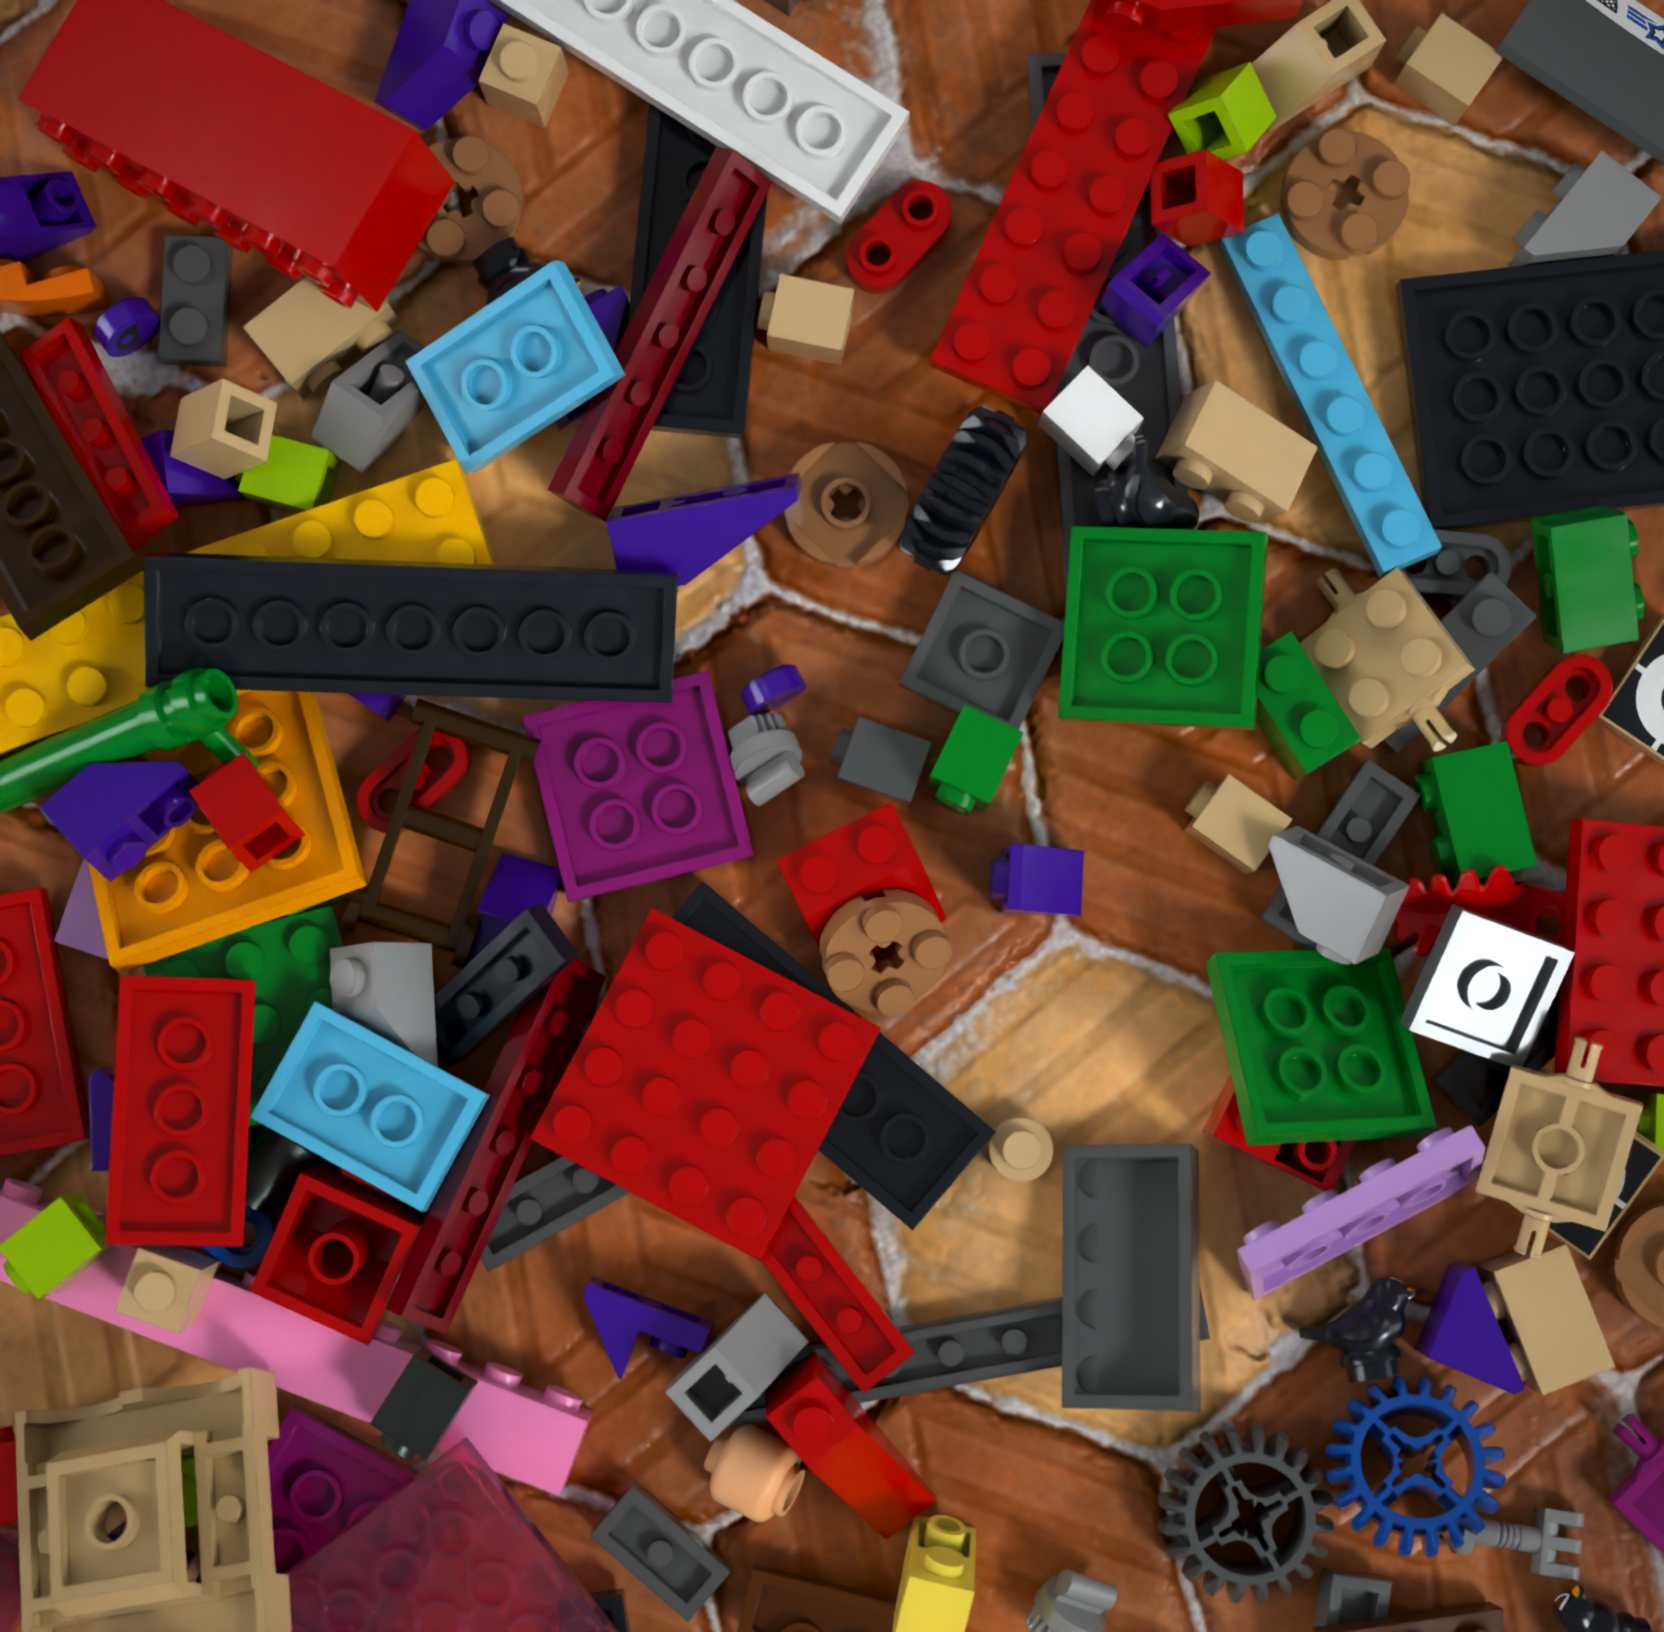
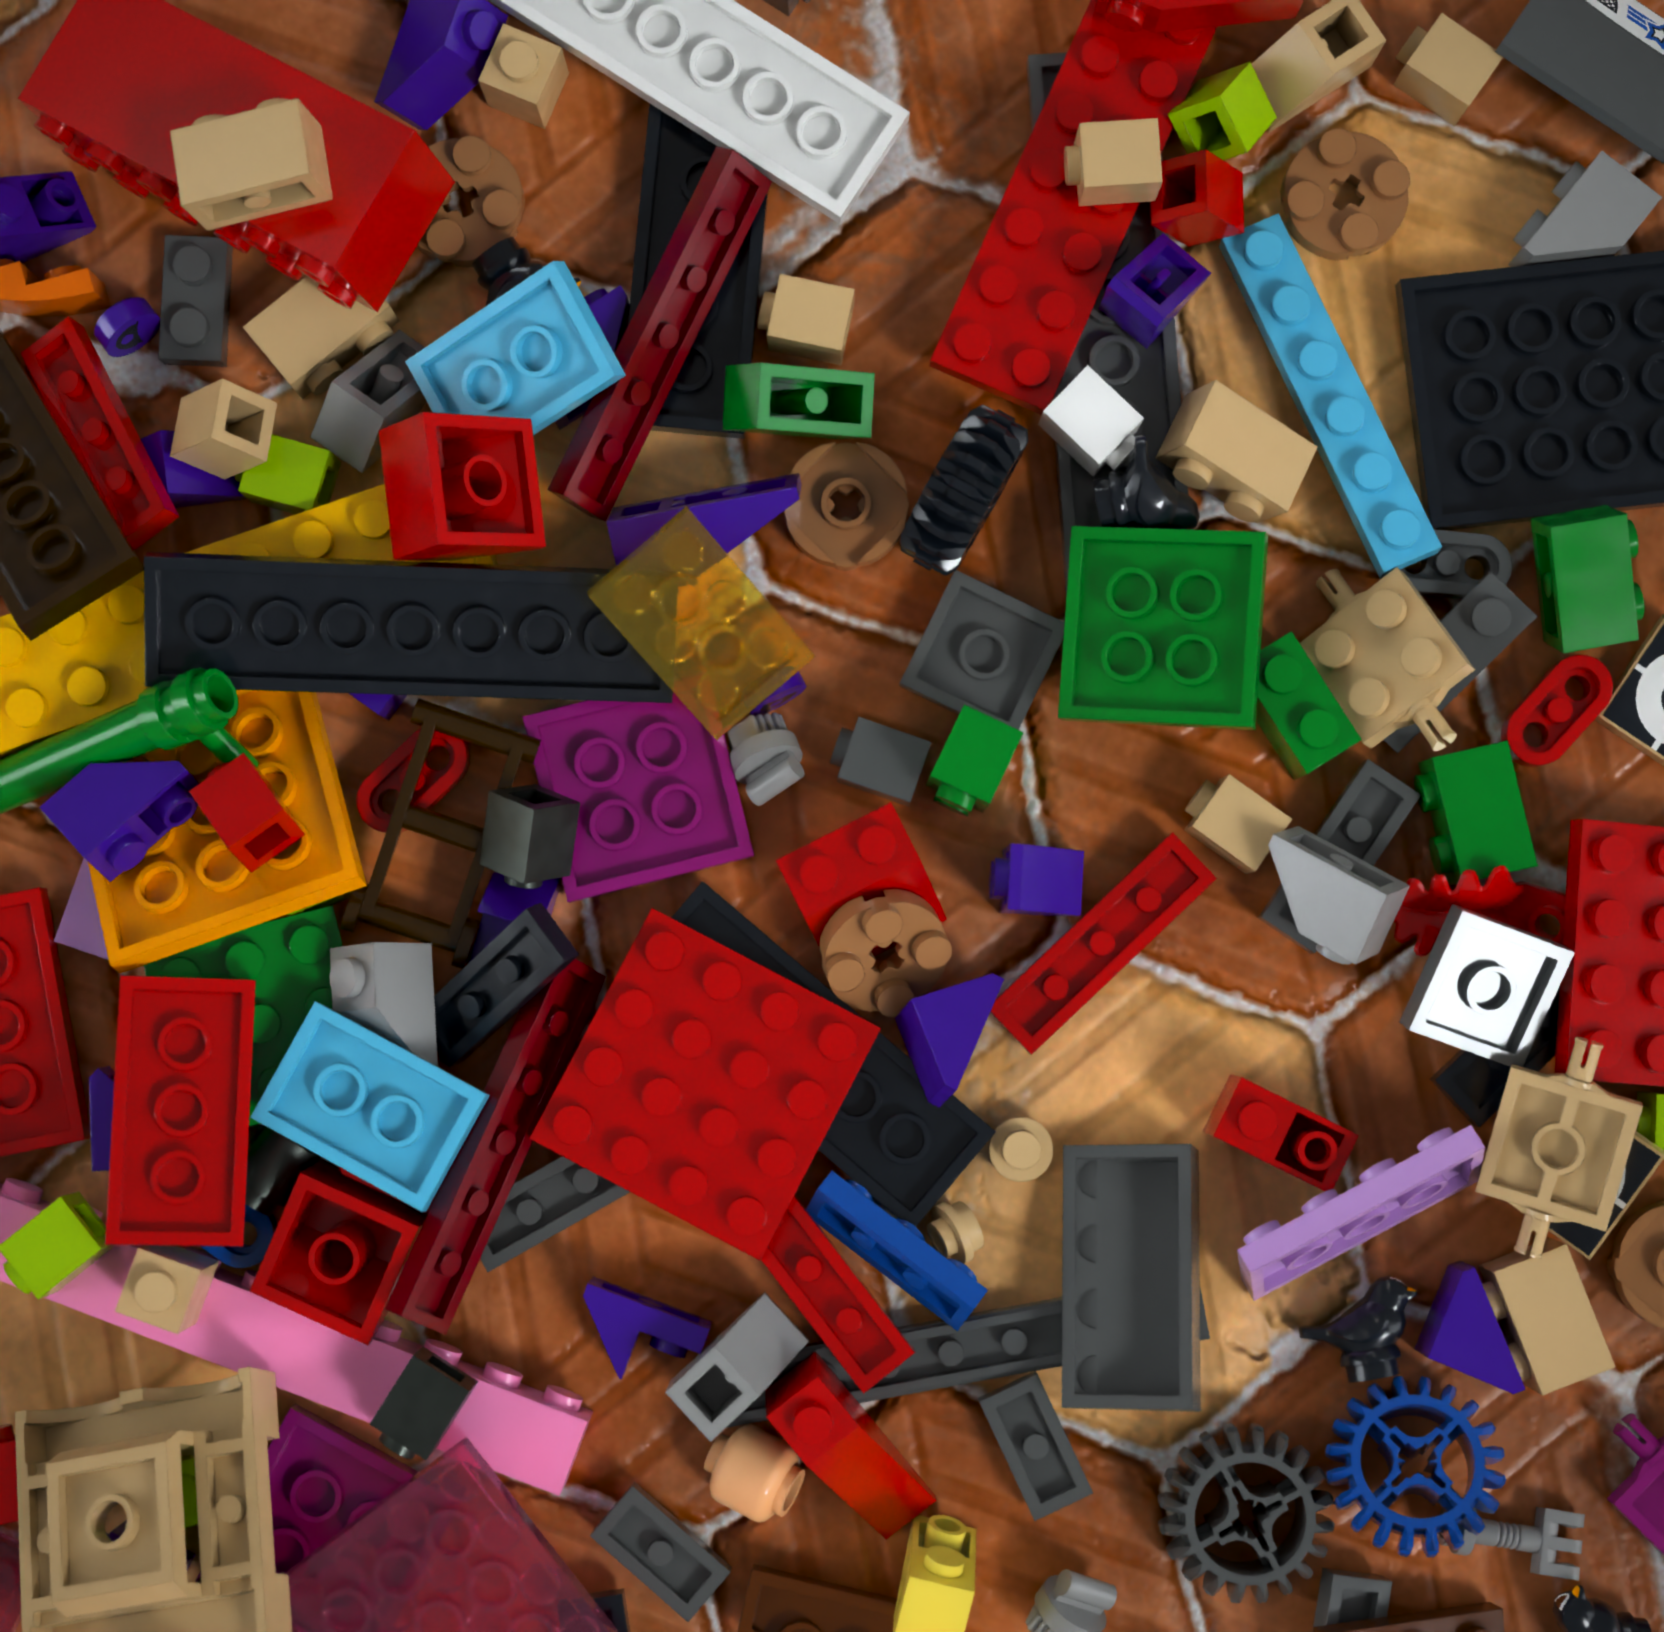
(251, 163): none -> tan brick
(461, 486): none -> red slope
(529, 835): none -> pearl dark grey brick
(700, 623): none -> clear yellow plate
(798, 401): none -> green brick
(896, 1250): none -> blue plate
(900, 236): red plate -> none
(944, 1030): none -> dark purple slope
(955, 1231): none -> tan plate
(1035, 1445): none -> dark grey plate
(1101, 943): none -> red plate
(1115, 162): none -> tan brick
(1318, 1047): green plate -> none

